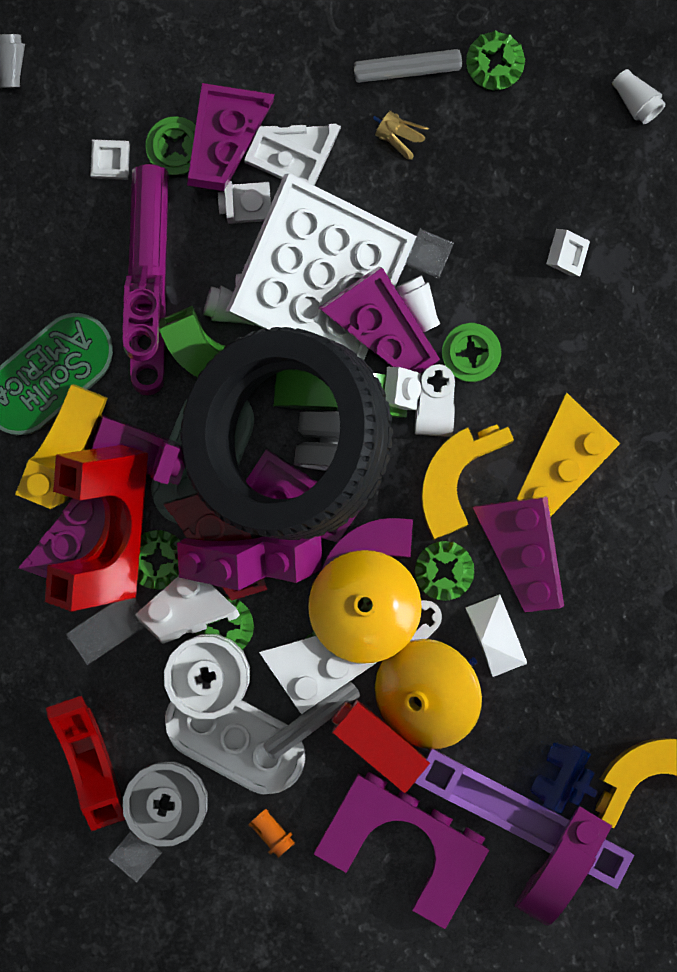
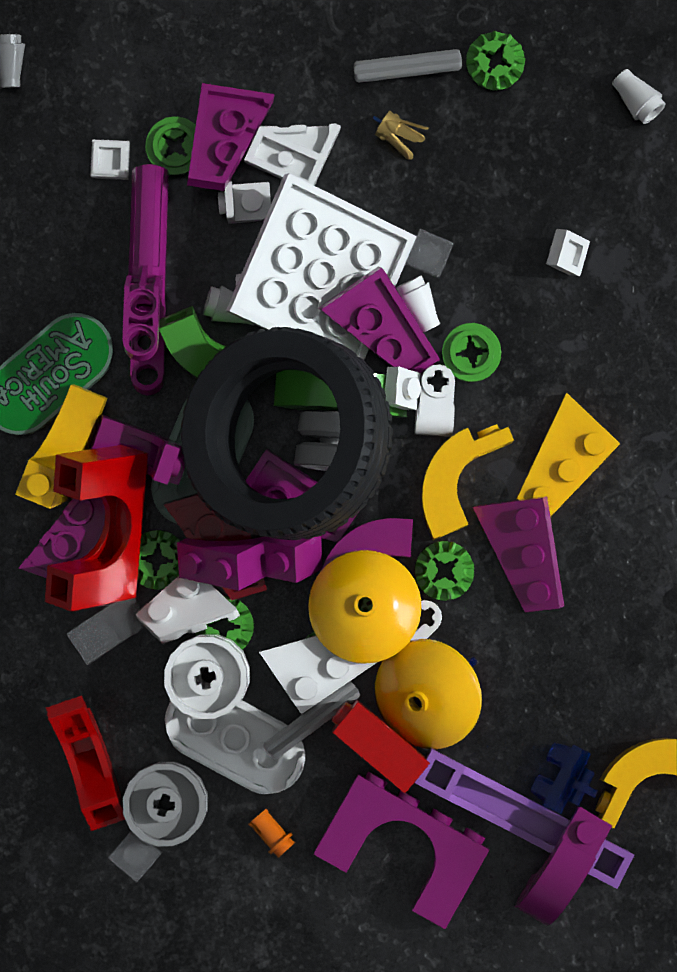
(496, 635): white slope -> none

